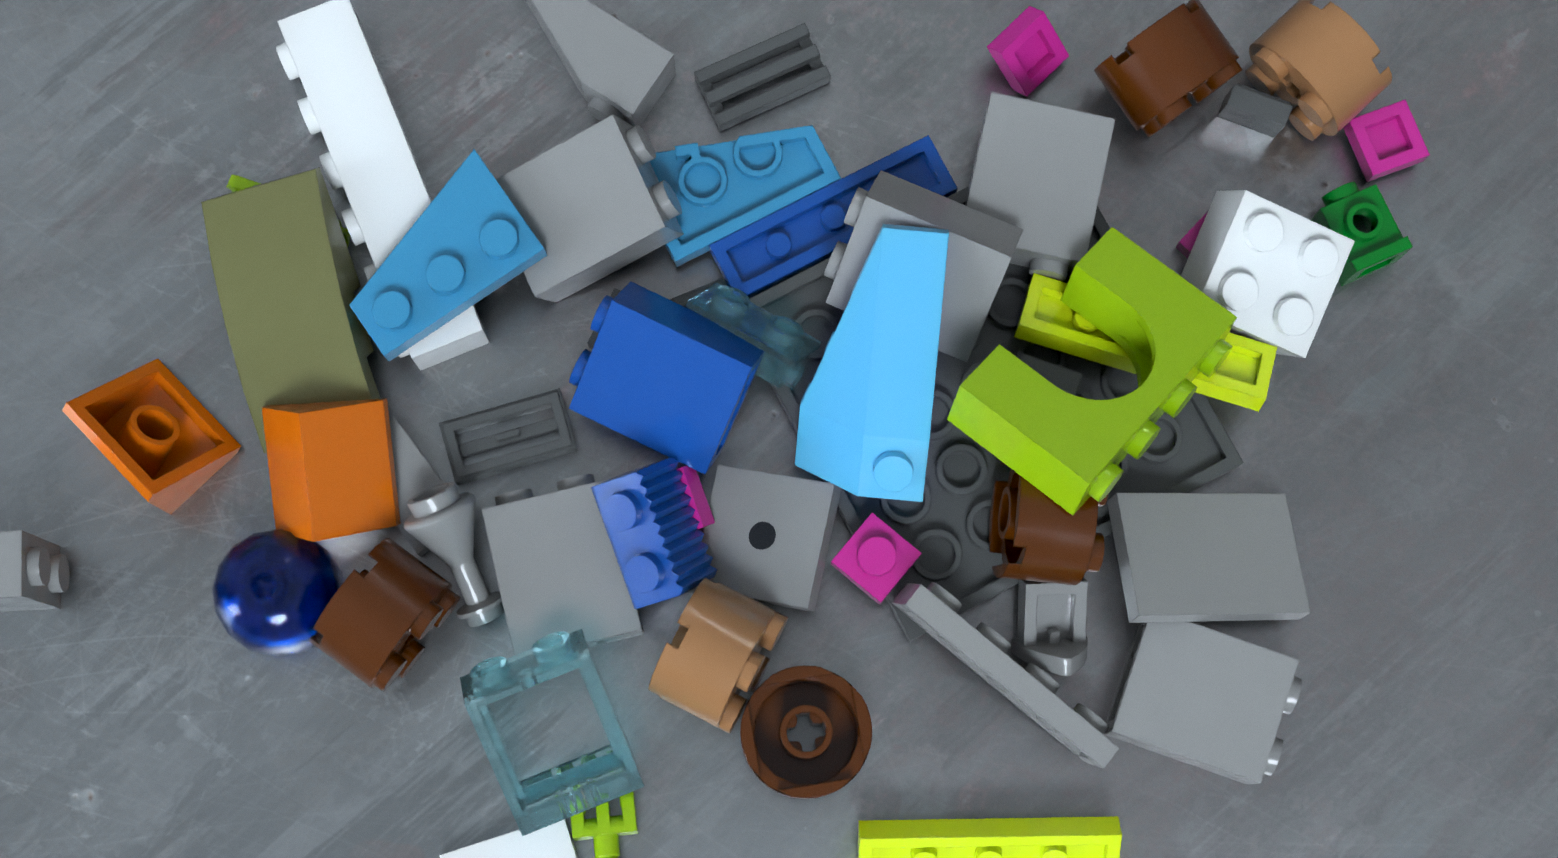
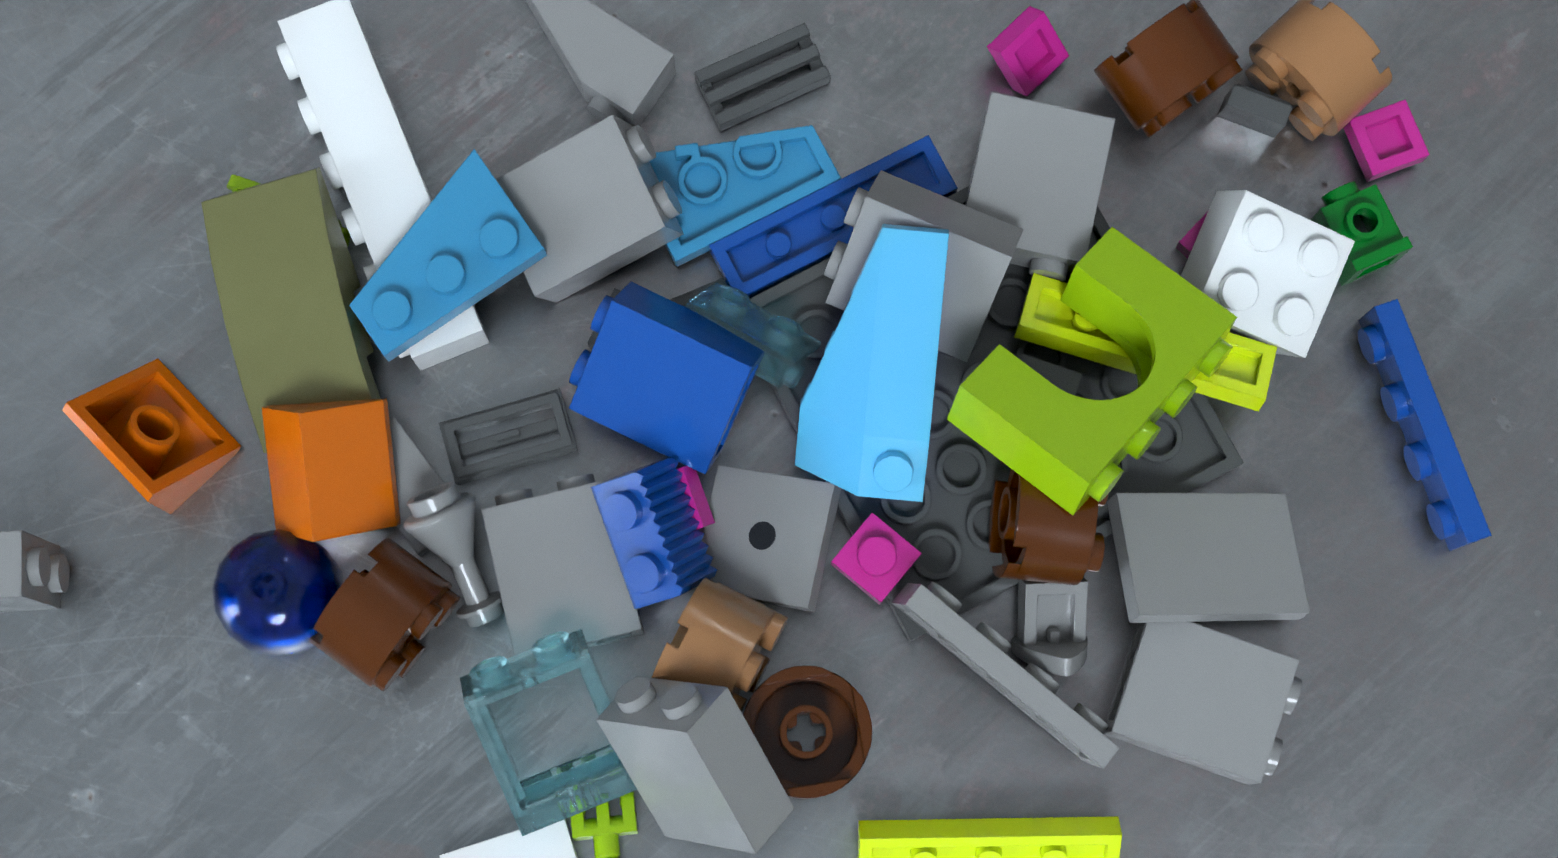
(696, 763): none -> light grey brick
(1430, 445): none -> blue plate

